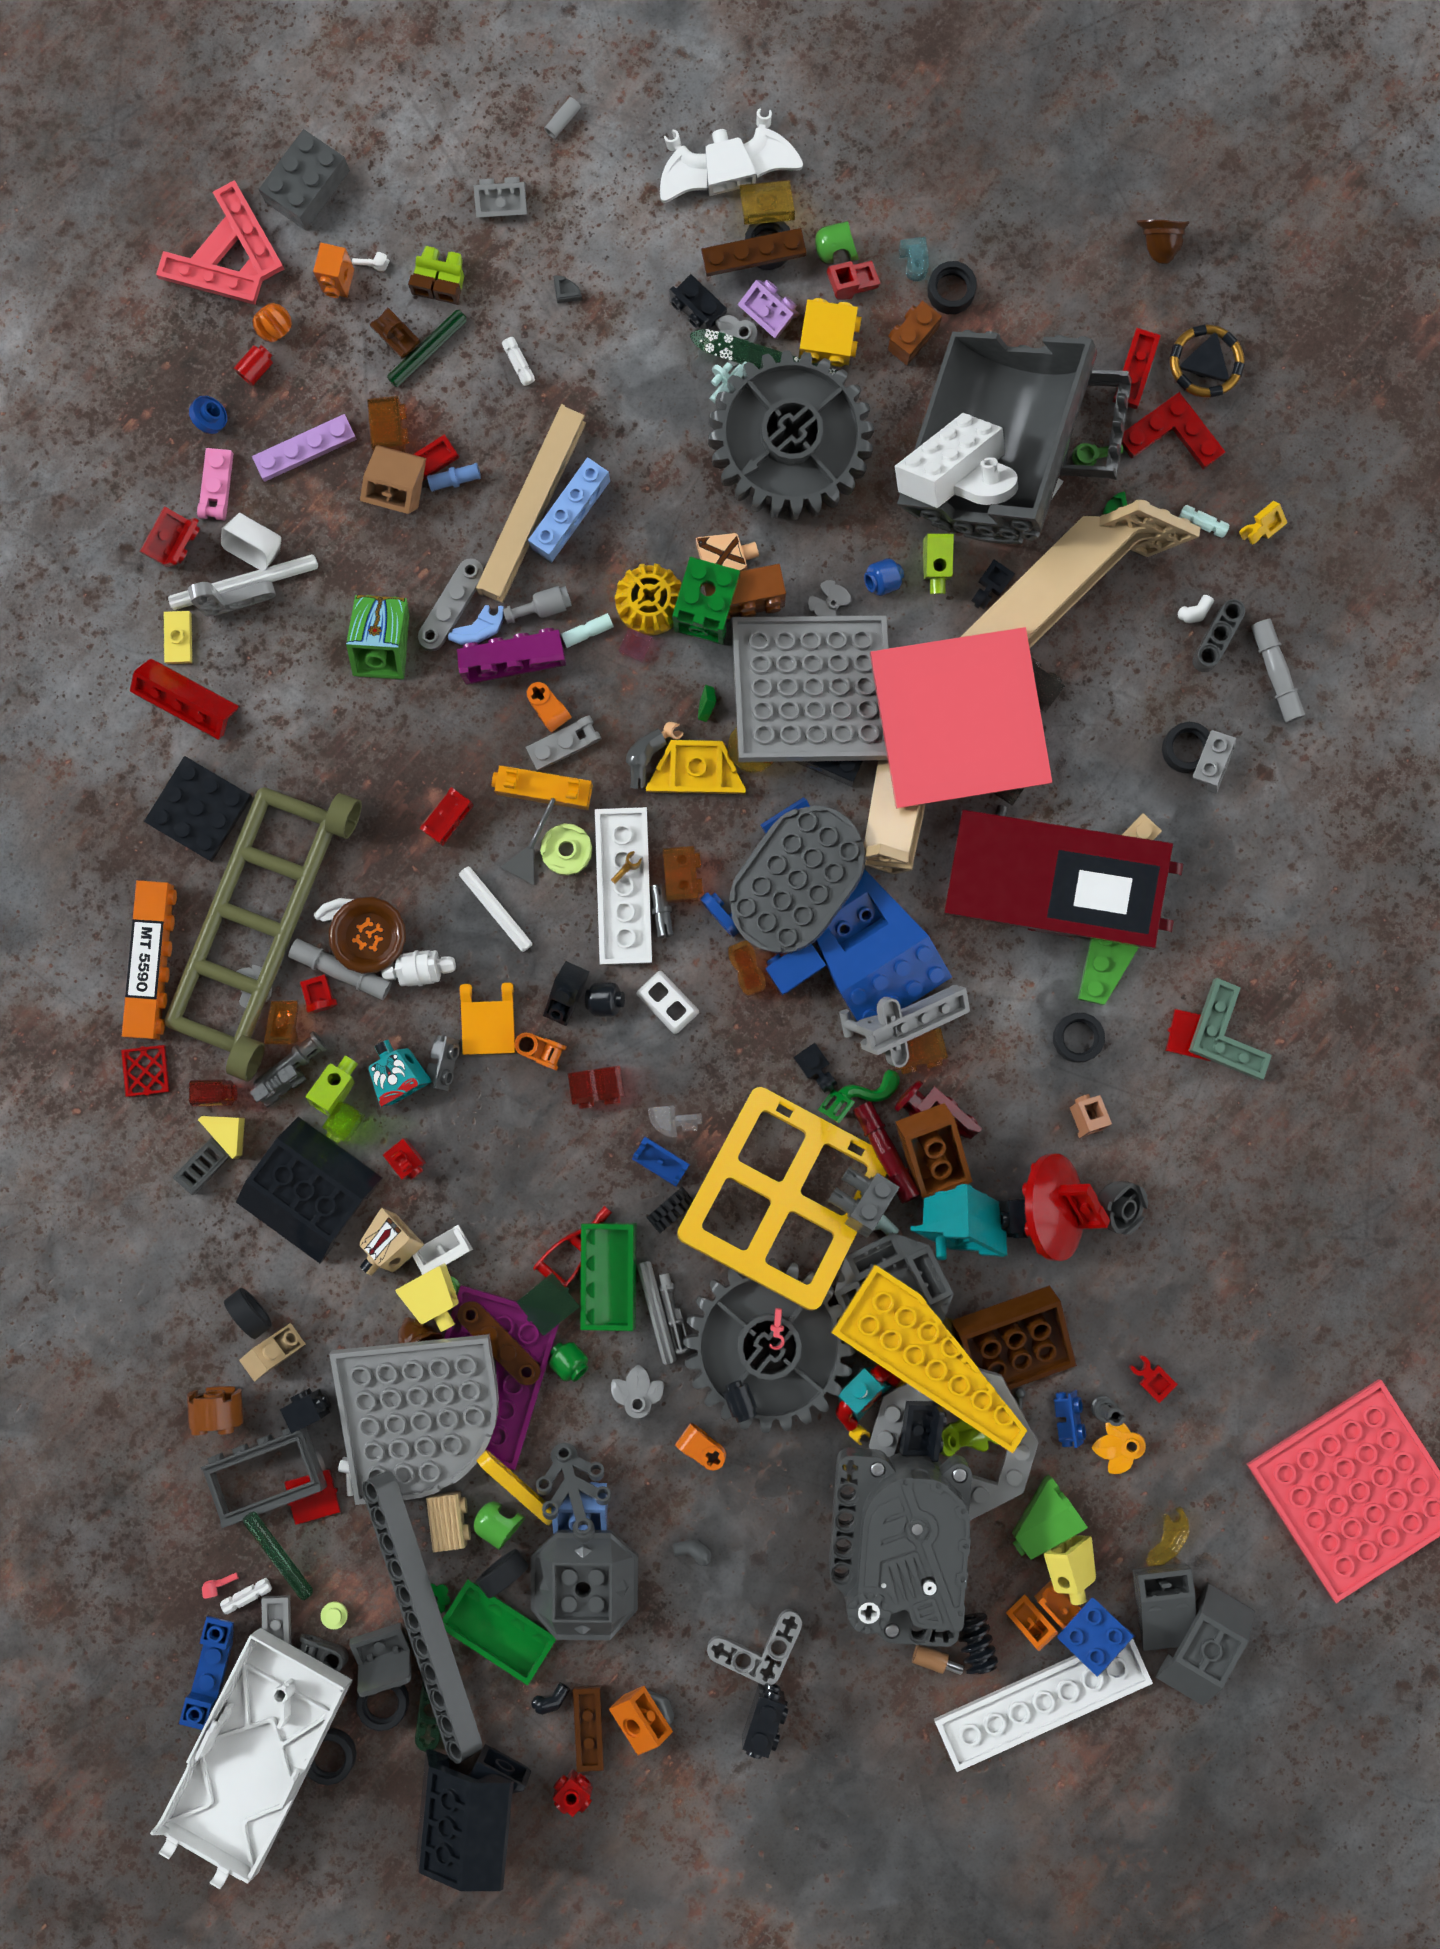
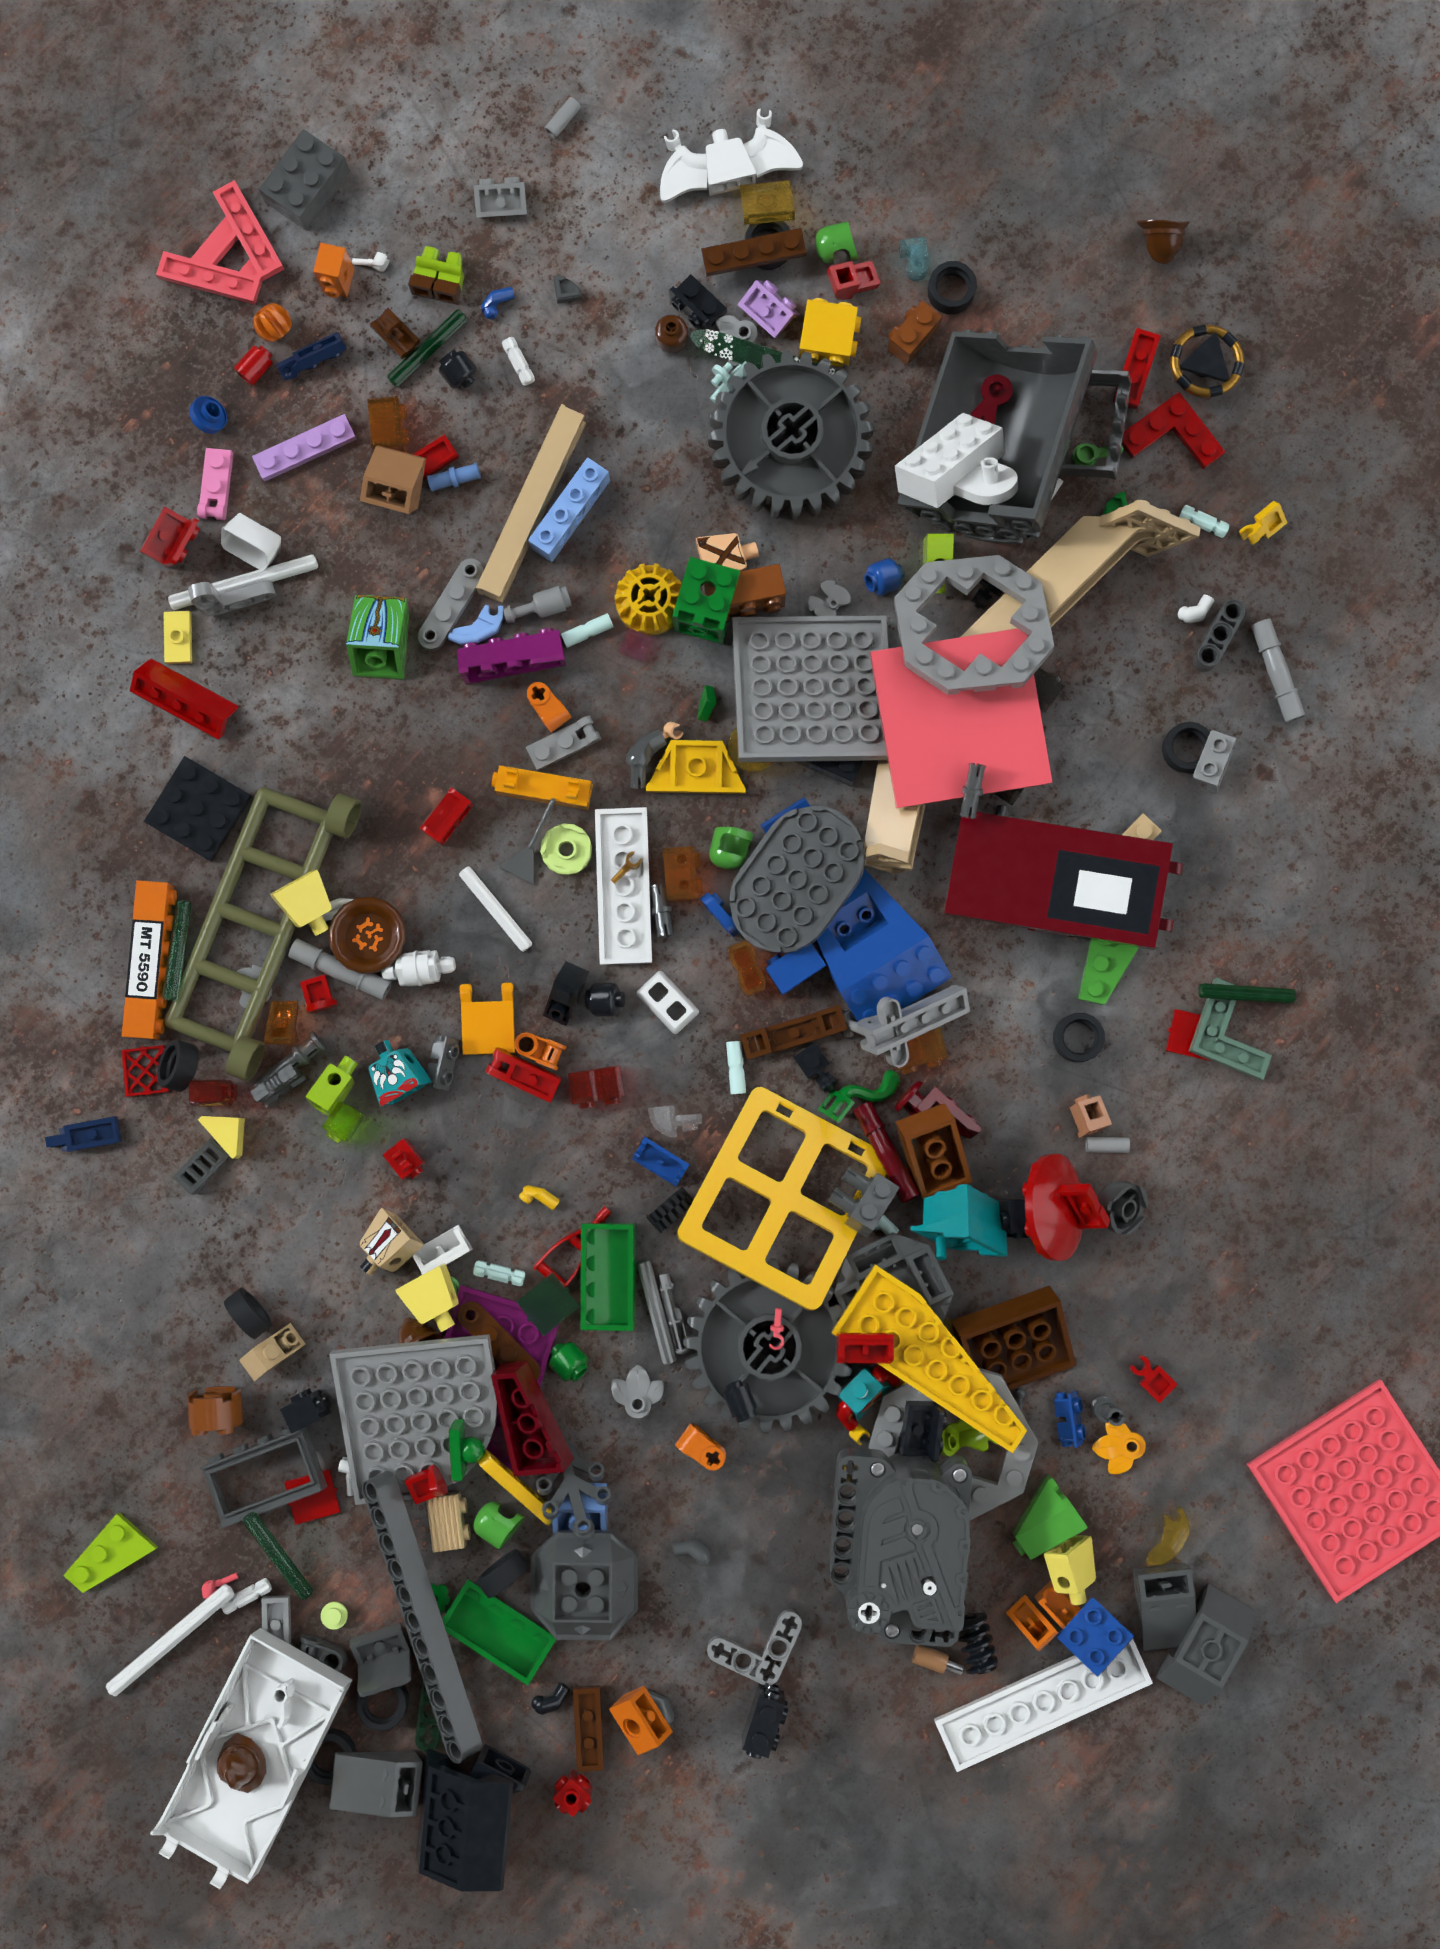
(86, 1135): none -> dark blue hinge
(109, 1553): none -> lime wing
(169, 1640): none -> white axle
(176, 950): none -> clear green axle
(177, 1065): none -> black tyre
(210, 1673): blue slope -> none
(241, 1763): none -> reddish brown piece
(305, 901): none -> light yellow torso
(307, 1188): black slope -> none
(311, 355): none -> dark blue hinge
(376, 1783): none -> dark grey slope
(426, 1484): none -> red tile
(457, 369): none -> black head
(462, 1450): none -> green tile
(493, 299): none -> blue arm
(499, 1273): none -> light aqua axle
(524, 1075): none -> red plate
(528, 1423): none -> dark red wedge
(541, 1194): none -> yellow arm
(671, 333): none -> reddish brown head
(729, 847): none -> bright green helmet
(736, 1070): none -> light aqua piece
(793, 1032): none -> reddish brown slope
(865, 1348): none -> red hinge
(972, 790): none -> dark grey pin
(982, 672): none -> light grey plate
(995, 392): none -> dark red piece
(1107, 1144): none -> light grey axle
(1246, 993): none -> dark green axle

